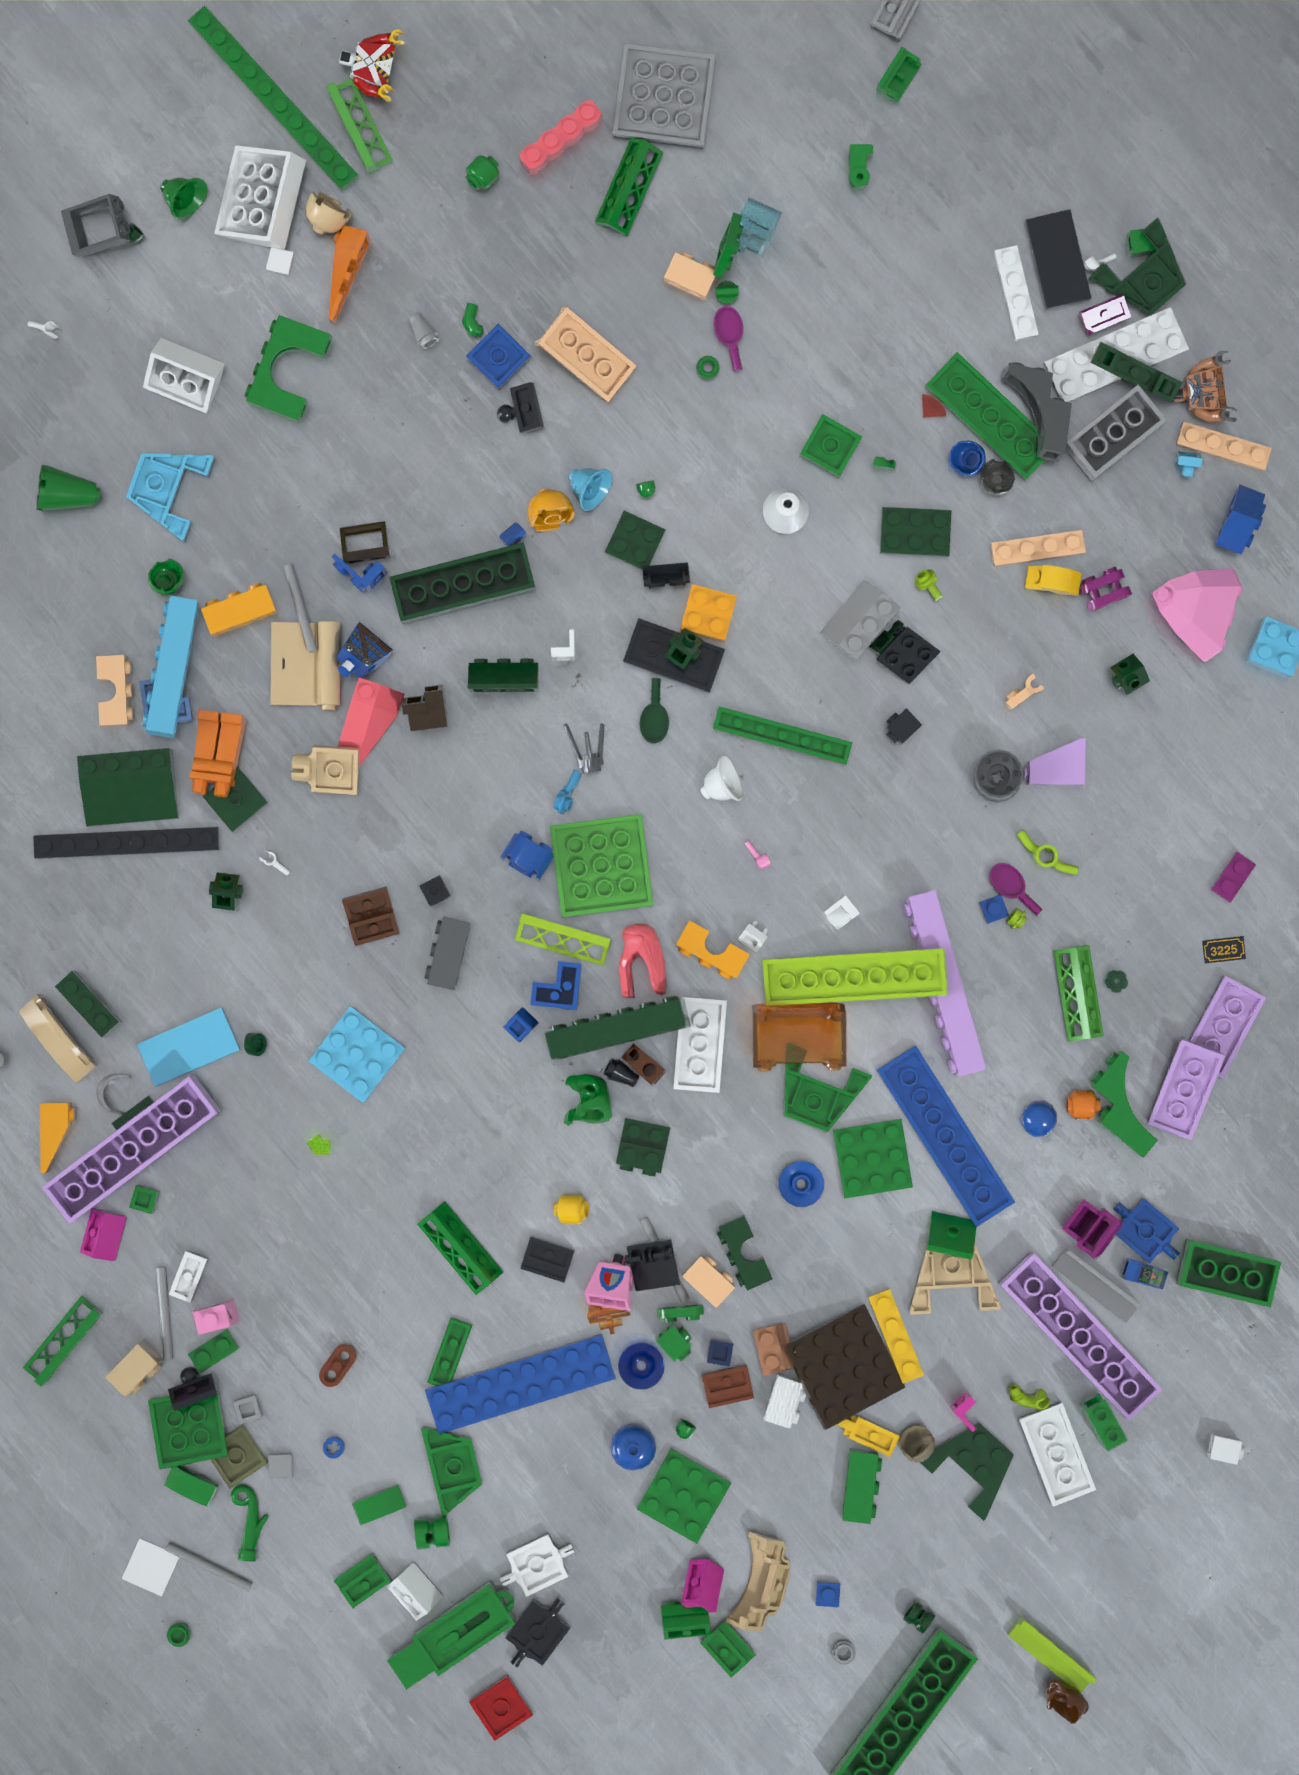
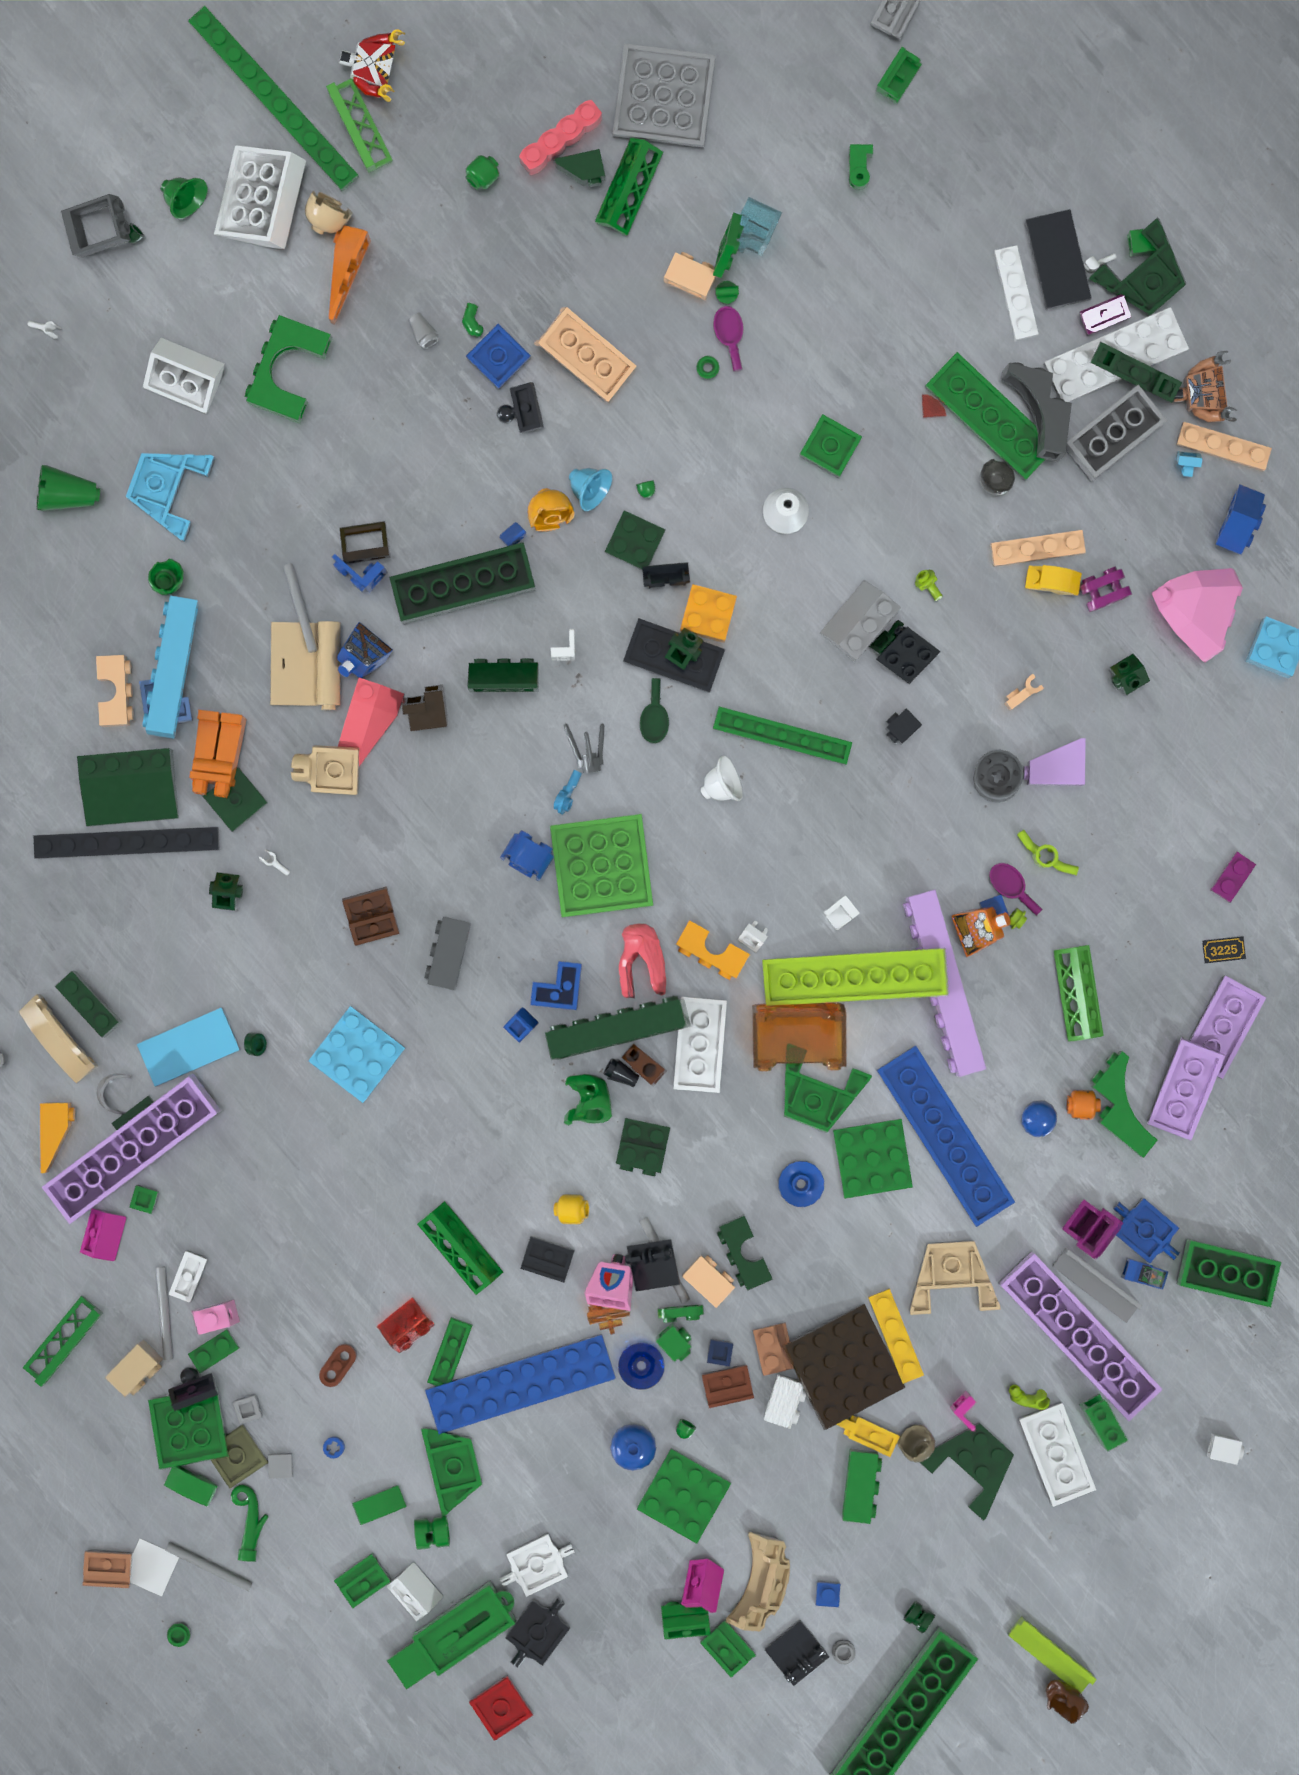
(107, 1569): none -> nougat plate
(238, 609): light orange brick -> none
(279, 261): white tile -> none
(319, 1146): clear neon green piece -> none
(405, 1326): none -> clear red bracket
(435, 891): black brick -> none
(563, 930): lime fence -> none
(583, 167): none -> dark green slope
(762, 861): bright pink hand -> none
(796, 1653): none -> black hinge
(882, 463): green tile -> none
(915, 532): dark green plate -> none
(951, 1235): green plate -> none
(967, 458): blue hair -> none
(979, 928): none -> torso
(1110, 981): clear green plate -> none

